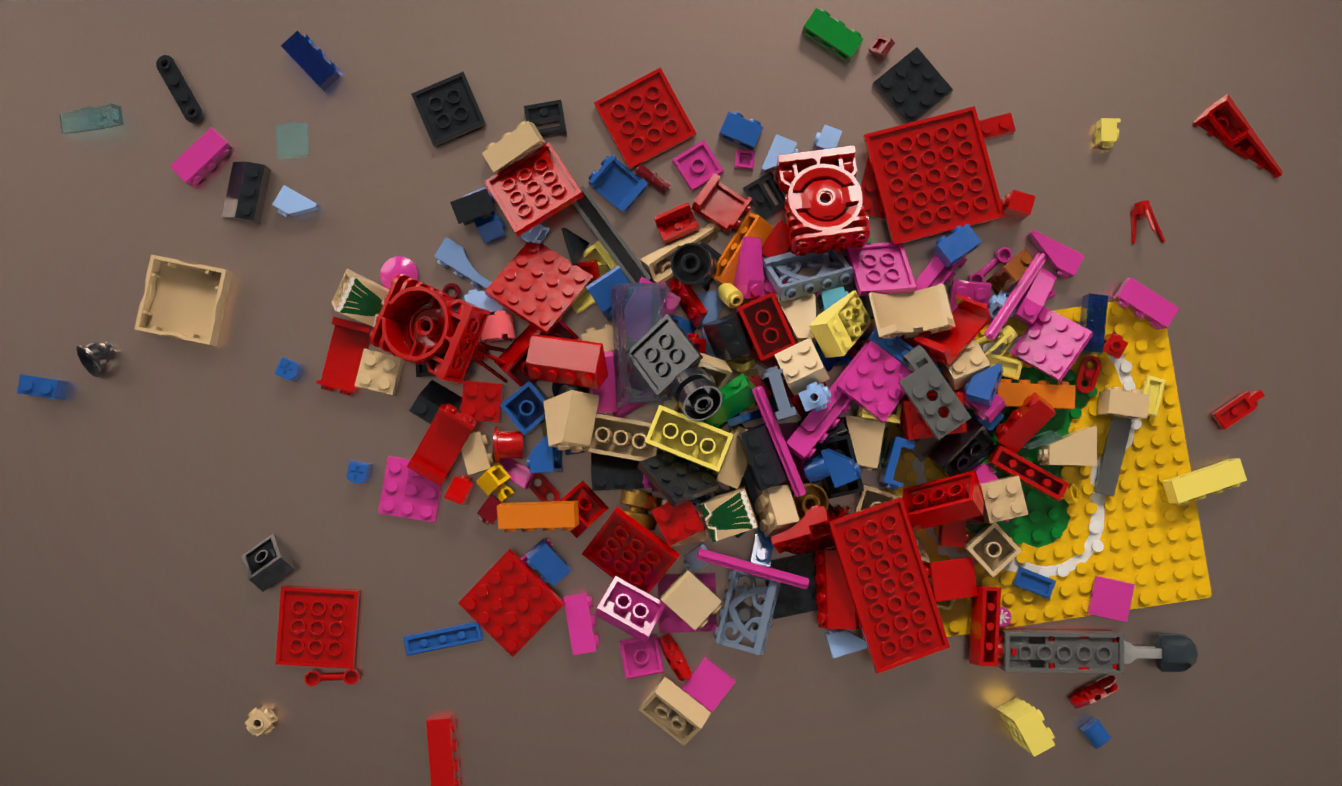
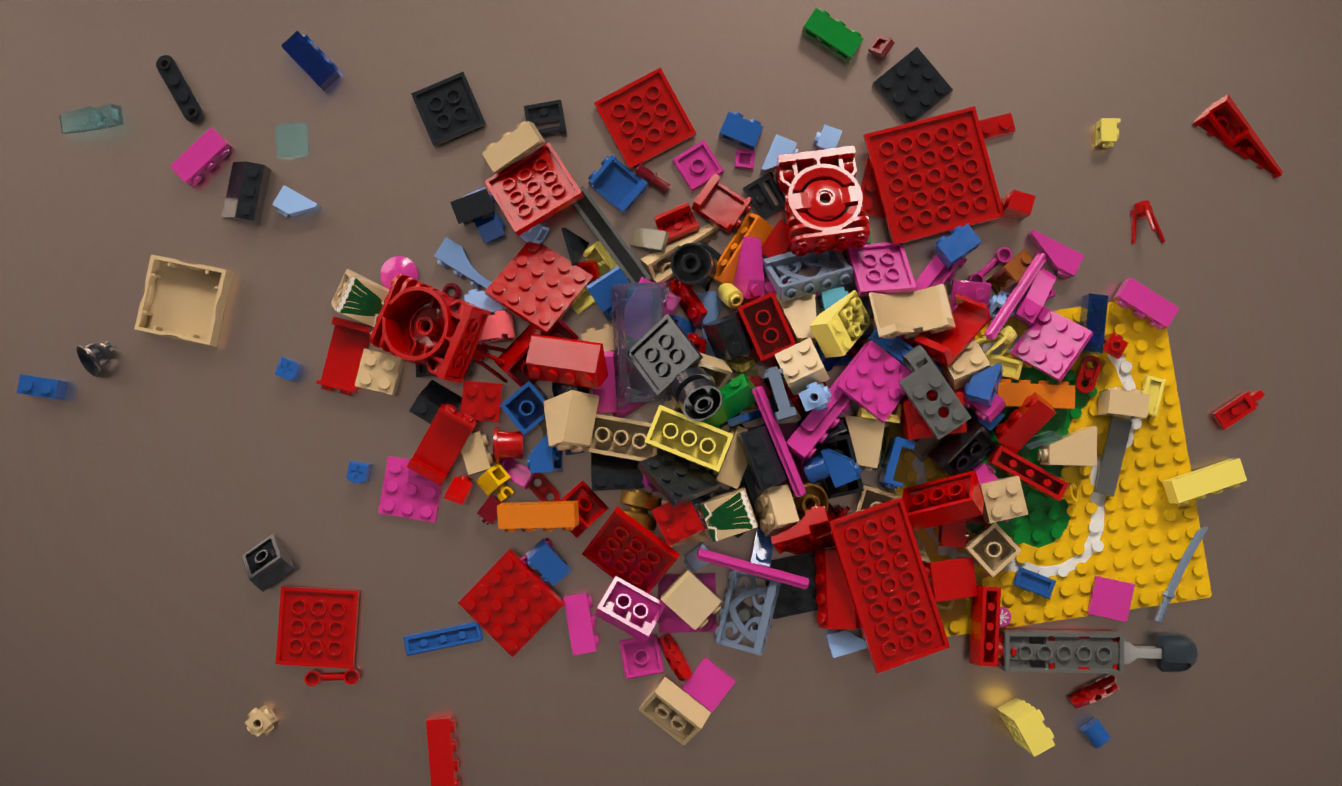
(649, 239): none -> dark tan tile
(1169, 593): none -> sand blue sword

